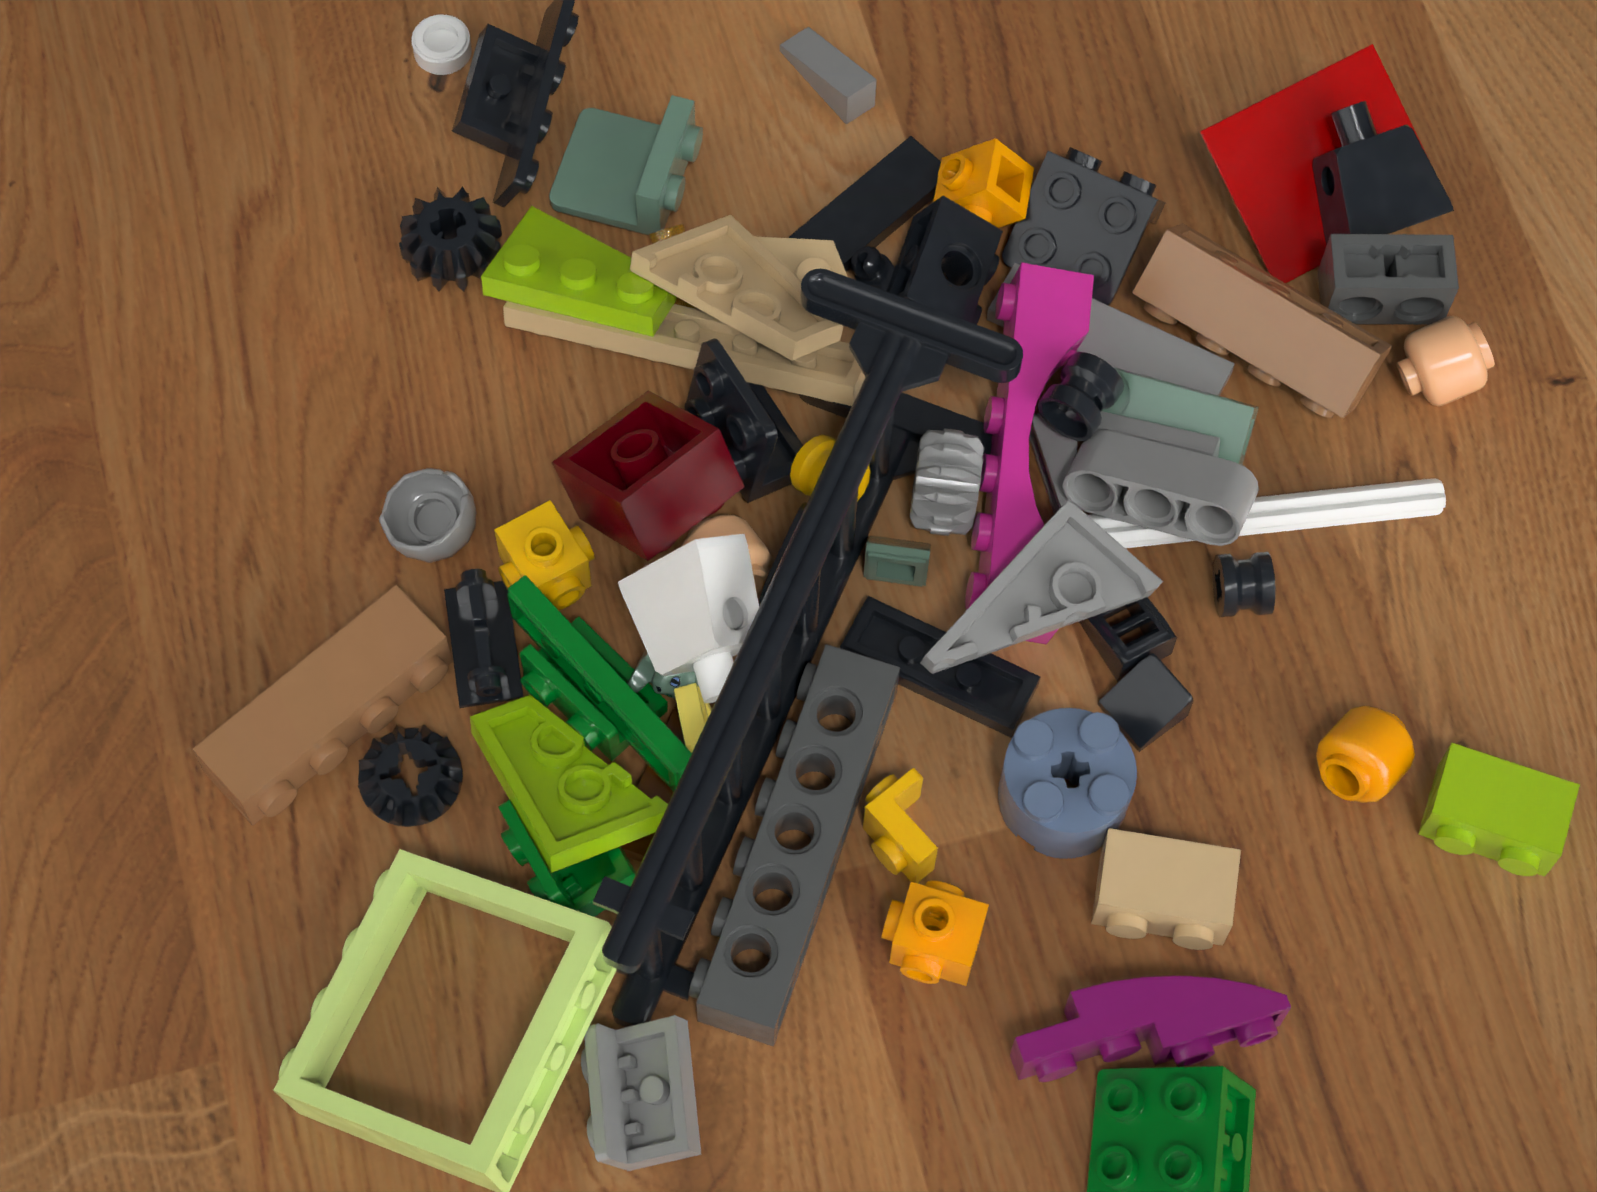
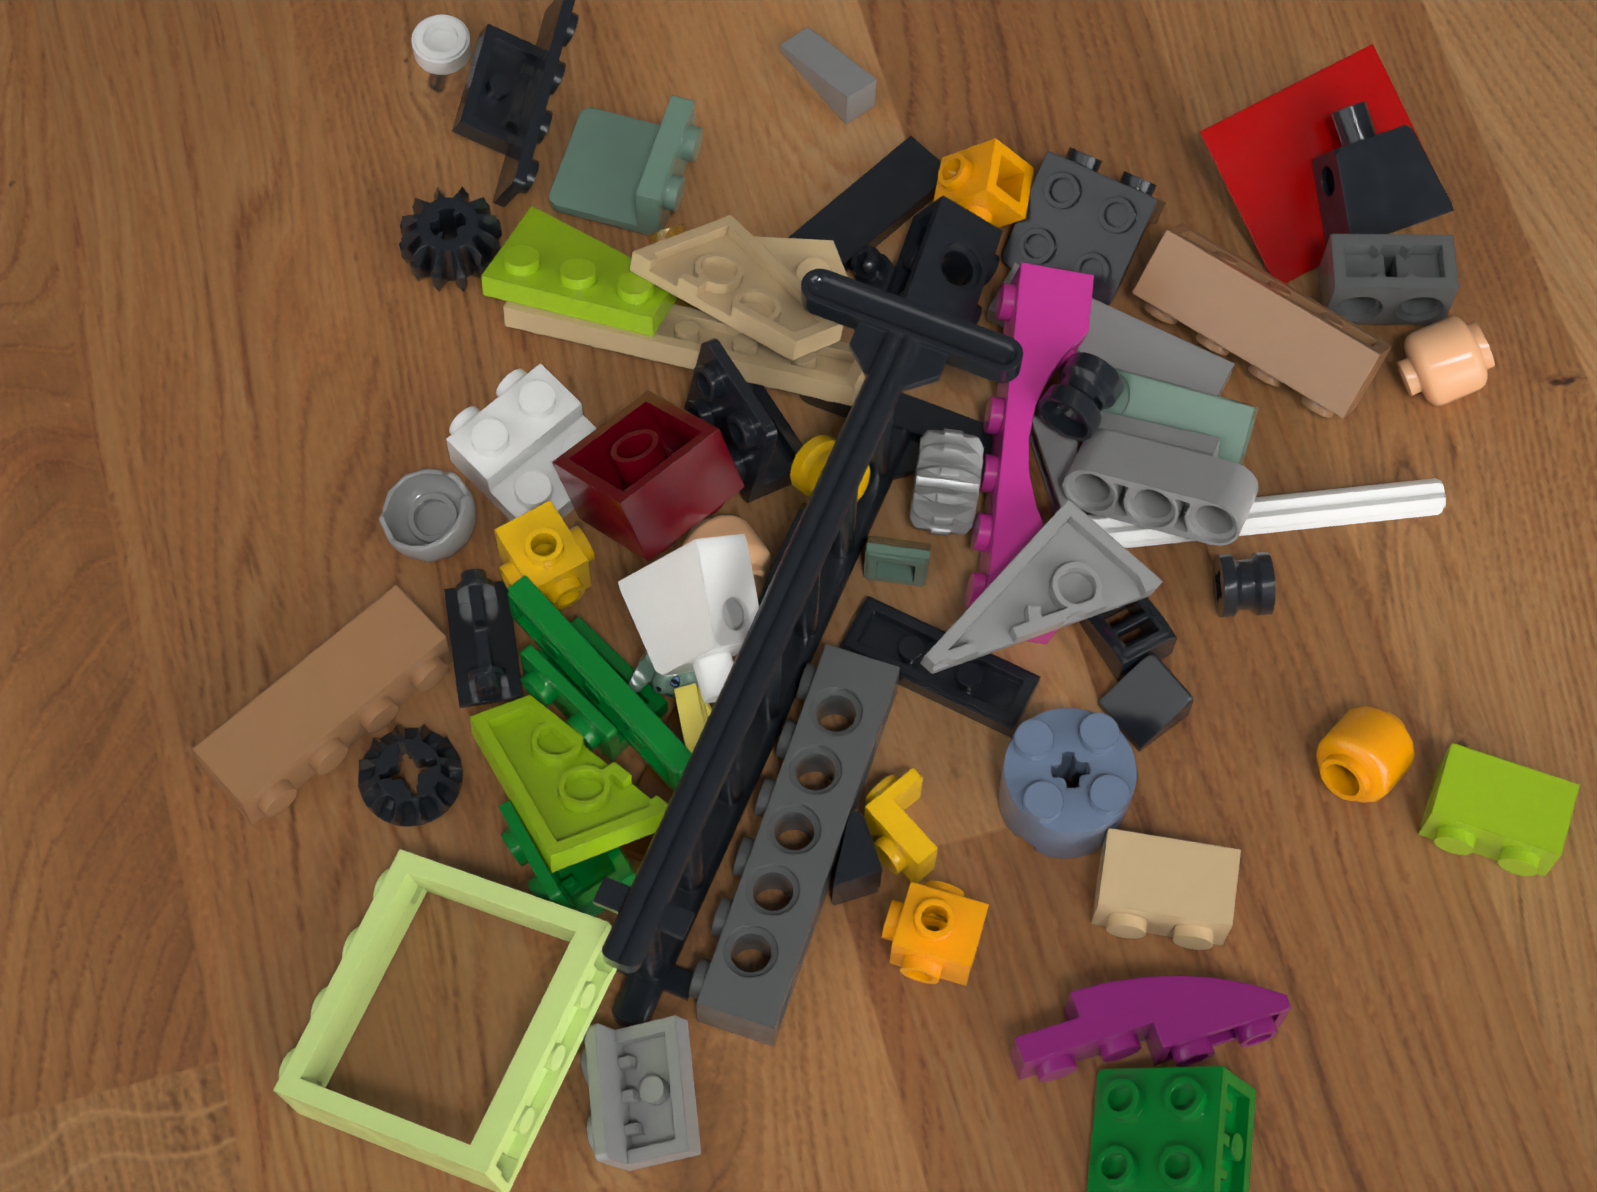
(515, 440): none -> white plate
(858, 864): none -> black slope

